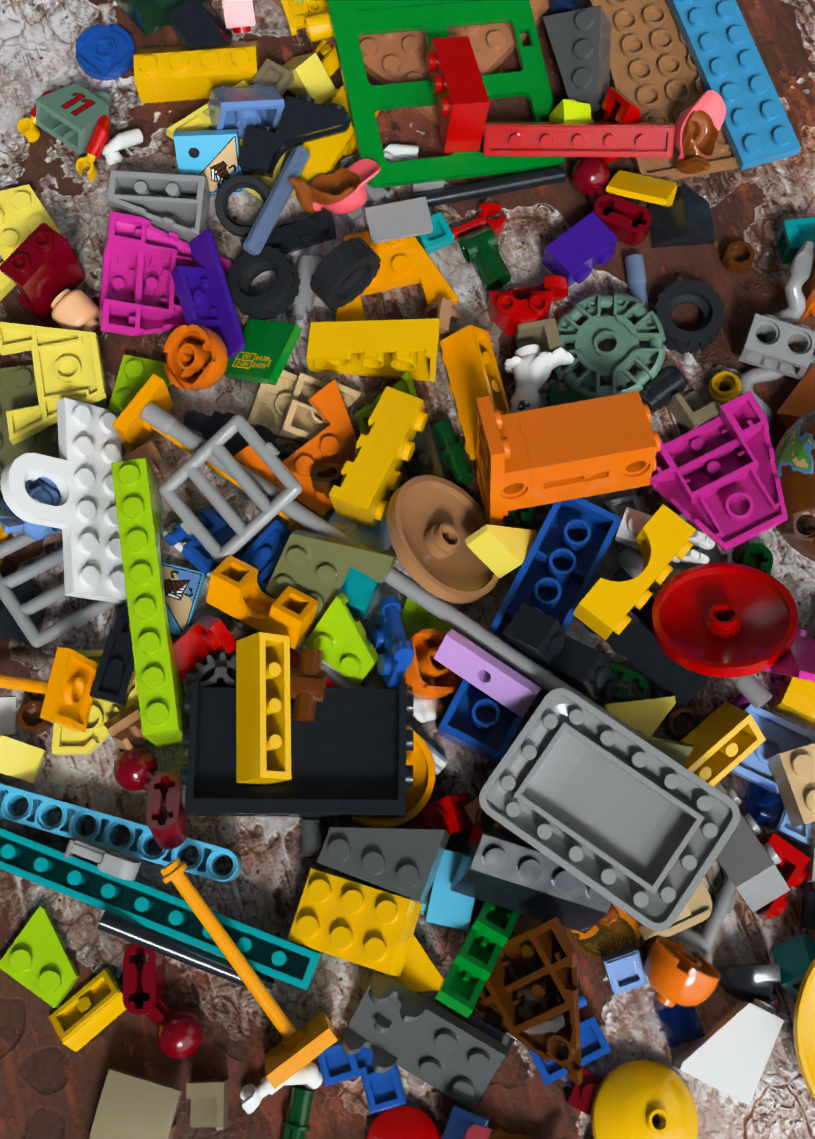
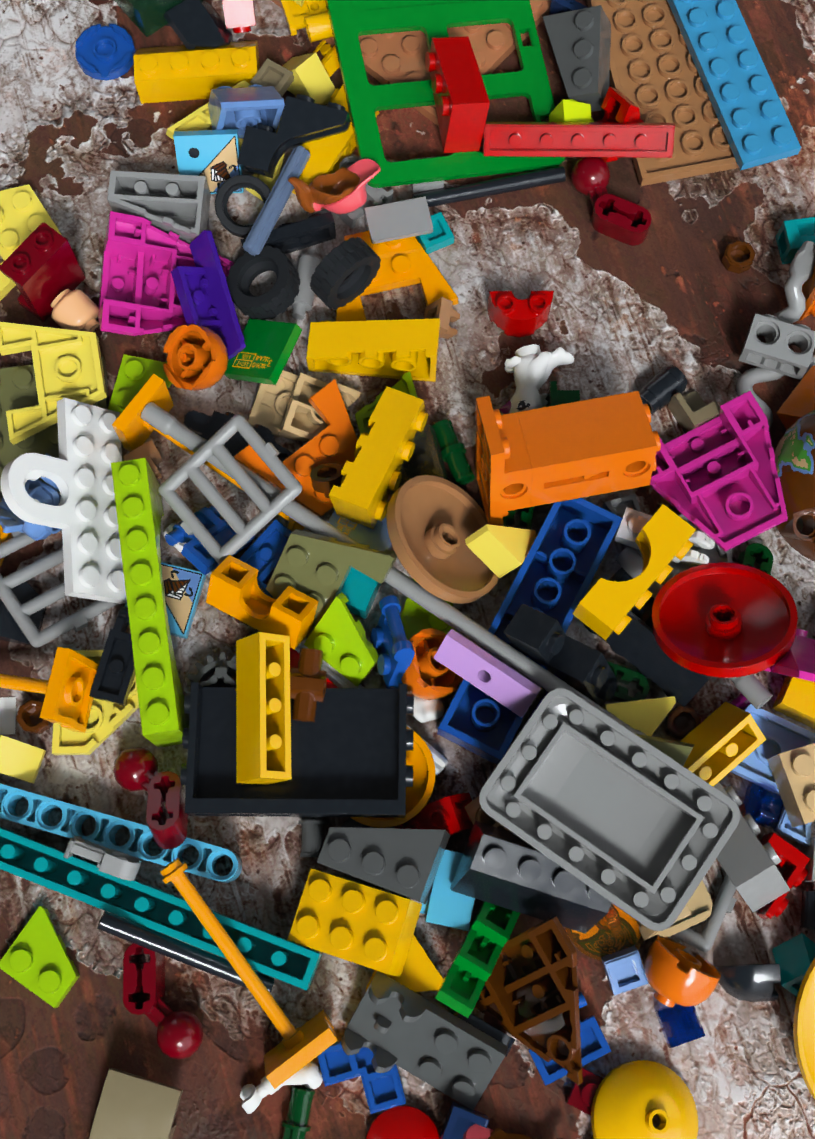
(75, 119): sand green torso -> none
(89, 1010): yellow slope -> none
(119, 142): white arm -> none
(126, 729): medium nougat tile -> none
(199, 641): red bracket -> none
(208, 1102): dark tan panel -> none
(400, 152): white arm -> none
(472, 375): light orange brick -> none
(483, 252): dark green piece -> none
(485, 210): red bar -> none
(540, 333): dark tan panel -> none
(551, 283): red bar -> none
(580, 249): dark purple brick -> none
(626, 353): sand green plate -> none
(637, 283): sand blue piece -> none
(643, 188): yellow slope -> none
(682, 223): black slope -> none
(698, 131): dark orange hair -> none
(705, 299): black tyre -> none
(724, 379): yellow plate -> none
(734, 1050): white slope -> none

